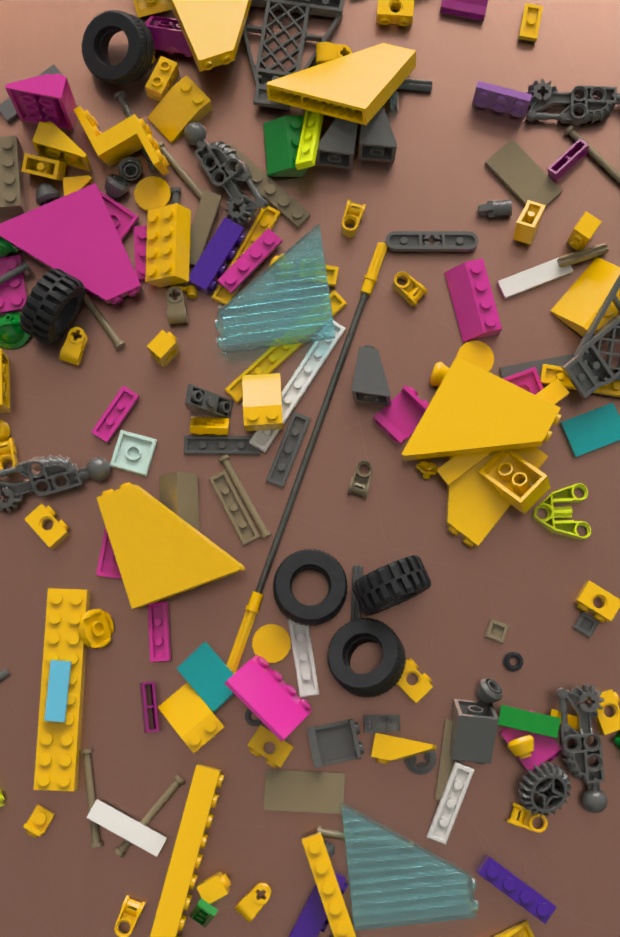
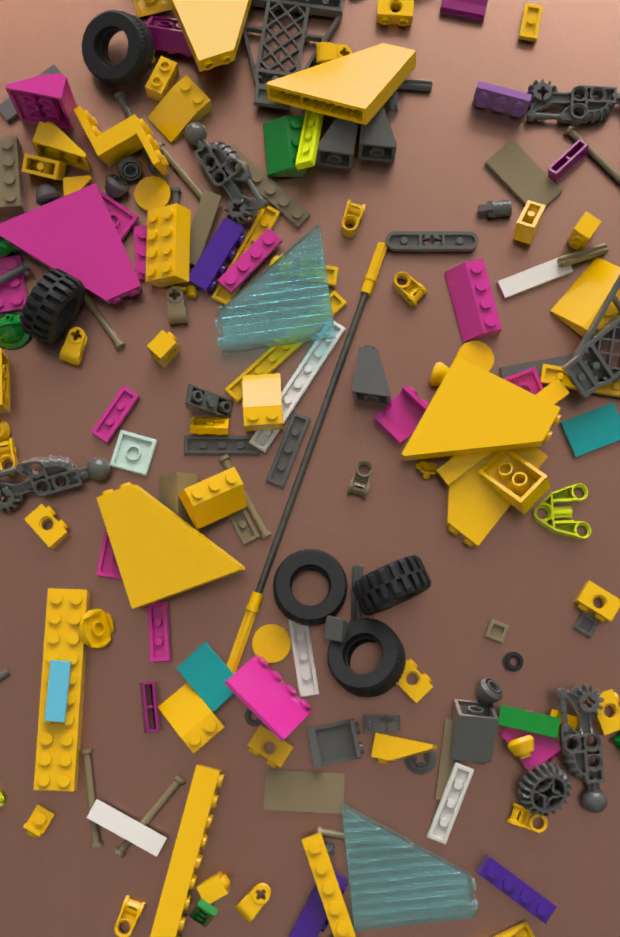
(214, 498): none -> yellow slope
(335, 629): none -> dark grey slope

